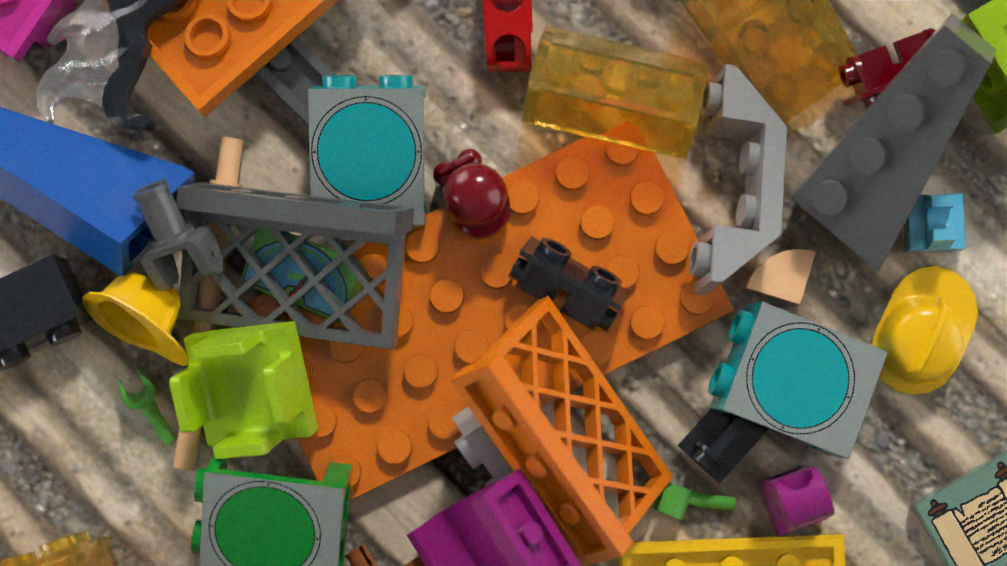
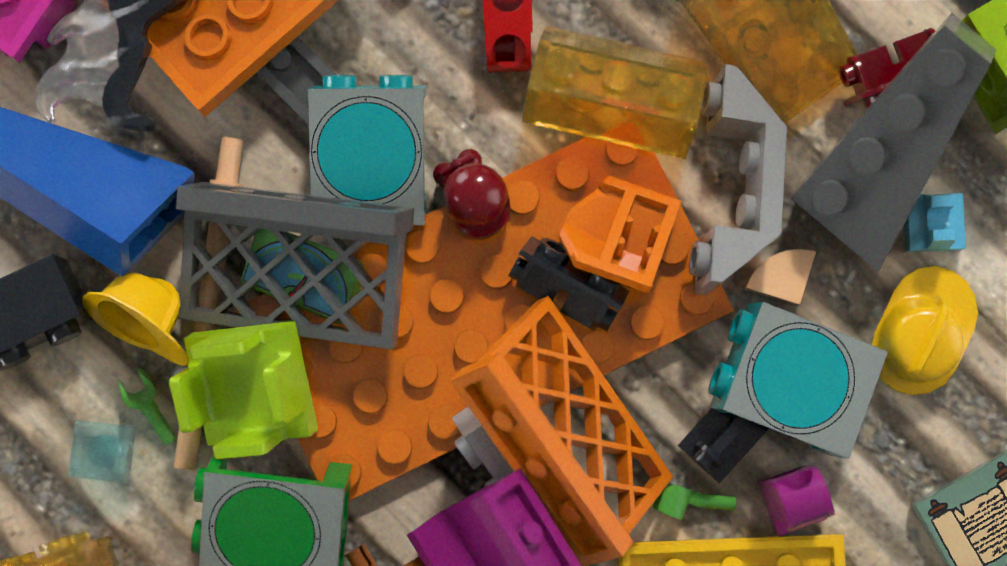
(102, 451): none -> clear light blue plate
(173, 235): dark grey piece -> none
(620, 232): none -> orange slope

